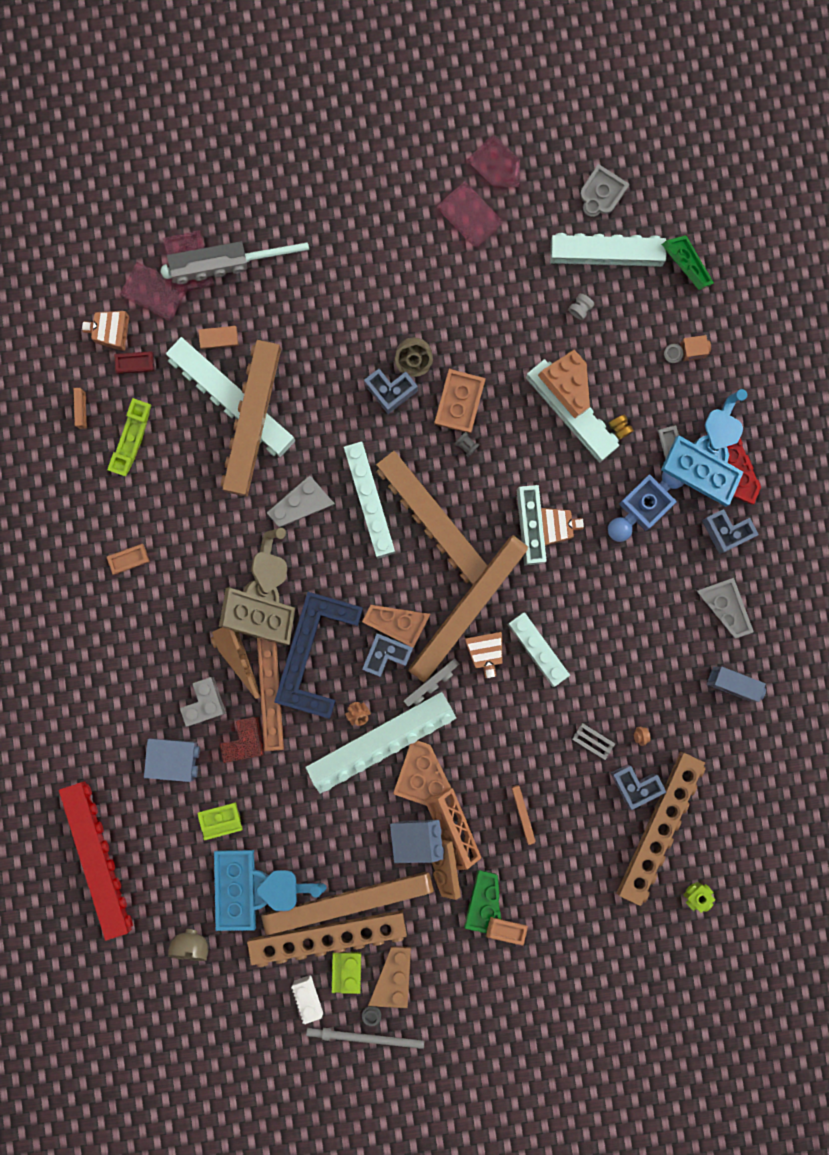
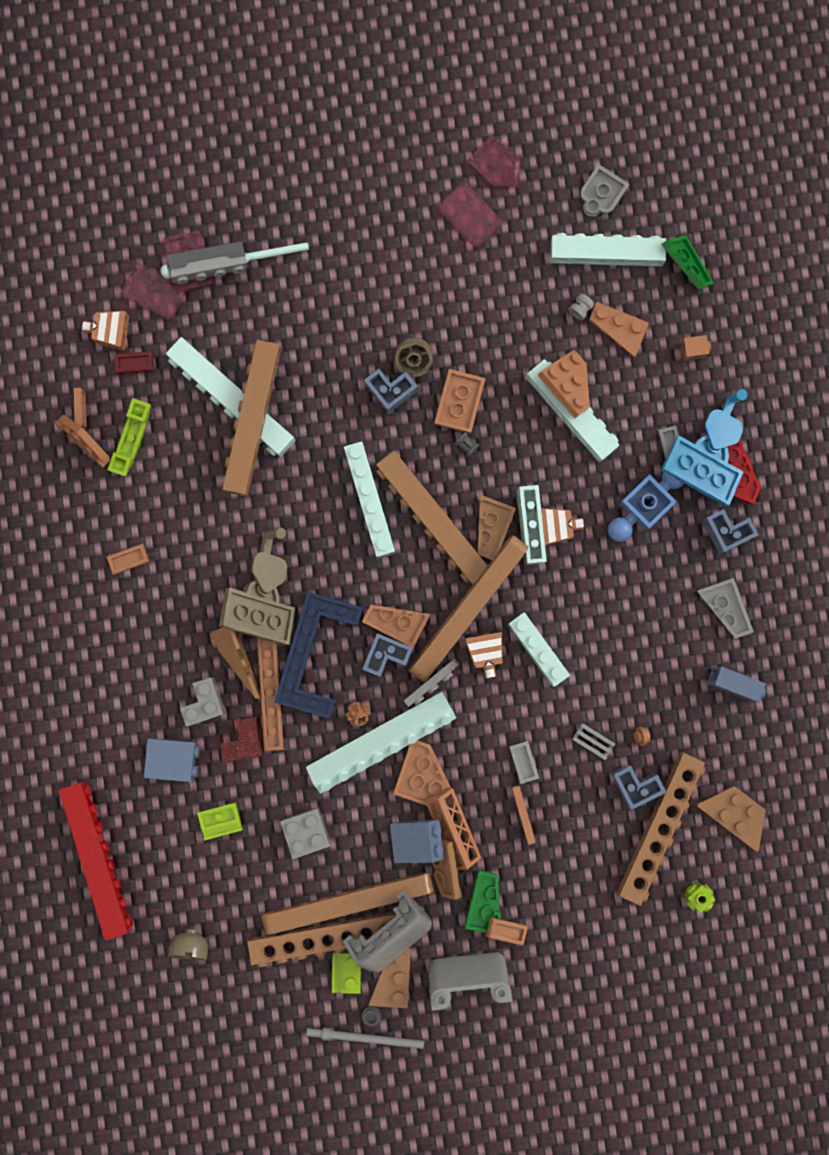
(79, 436): none -> nougat plate
(218, 337): nougat tile -> none
(244, 890): dark azure plate -> none
(299, 503): light grey wing -> none
(305, 832): none -> light grey brick
(307, 999): white brick -> none
(393, 938): none -> light grey windscreen
(468, 973): none -> light grey windscreen
(493, 526): none -> medium nougat wing
(524, 762): none -> light grey tile
(619, 326): none -> nougat wing
(621, 427): pearl gold wheel -> none
(673, 353): light grey plate -> none
(736, 814): none -> medium nougat wing

